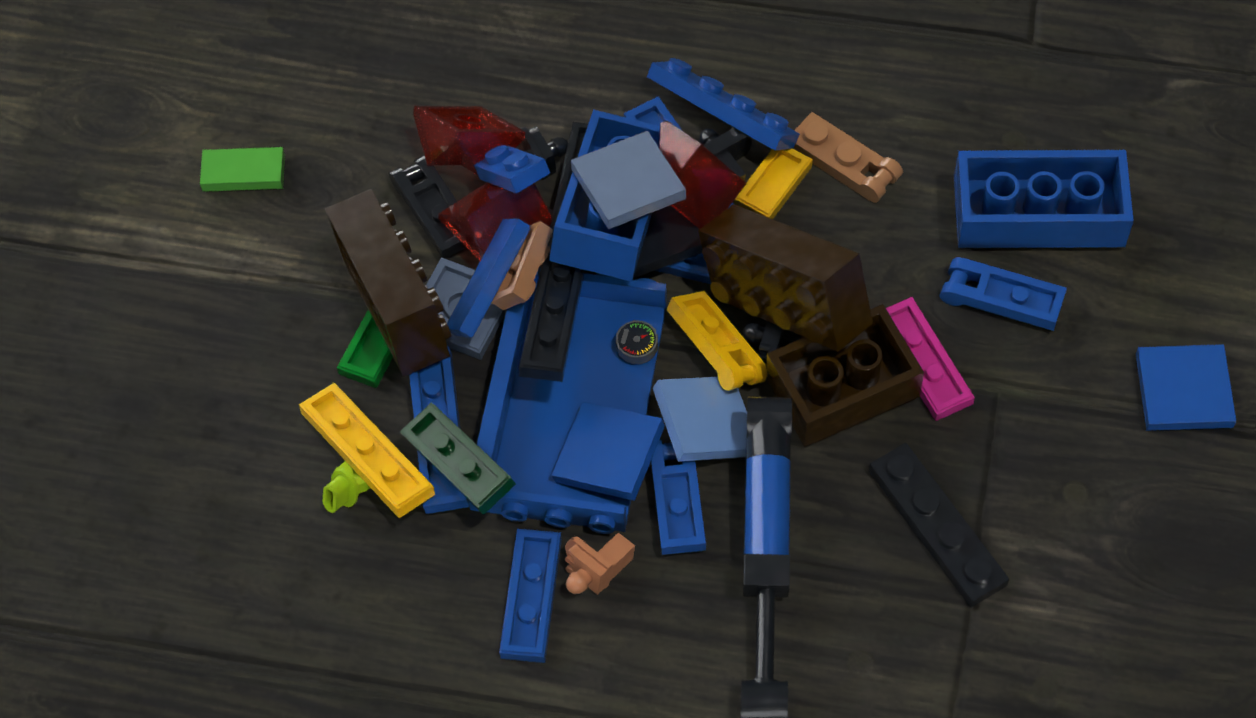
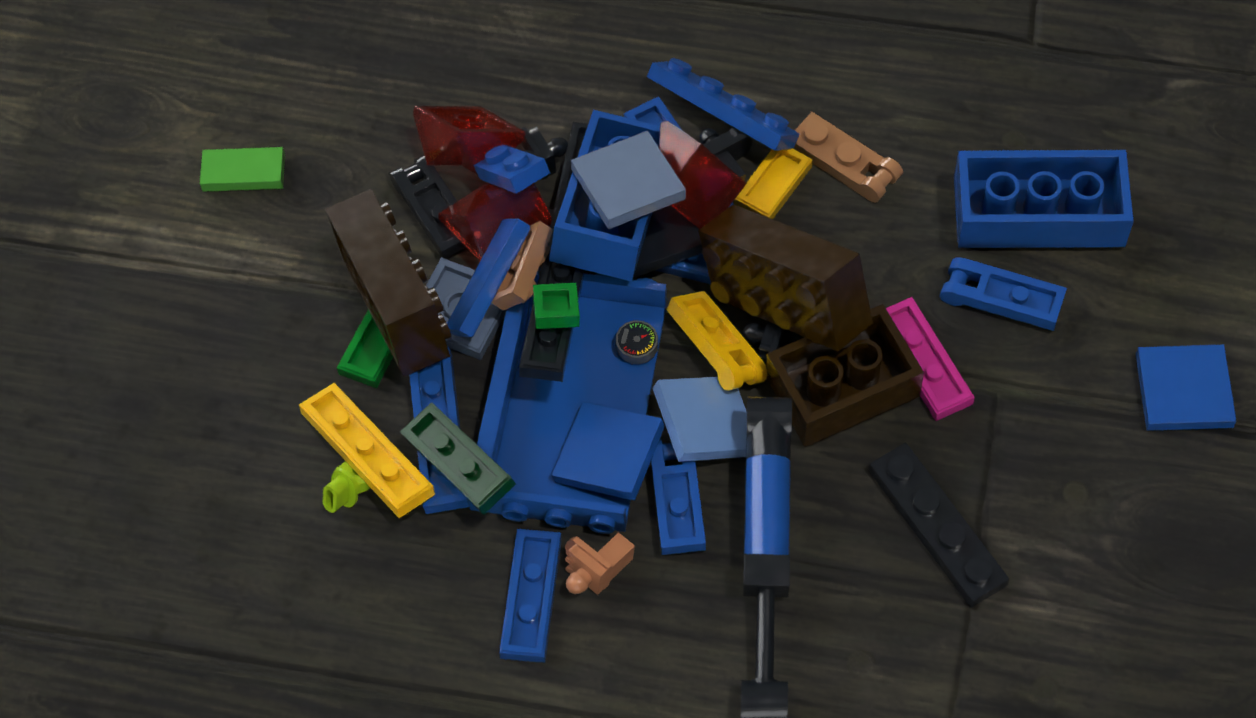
(556, 305): none -> green plate

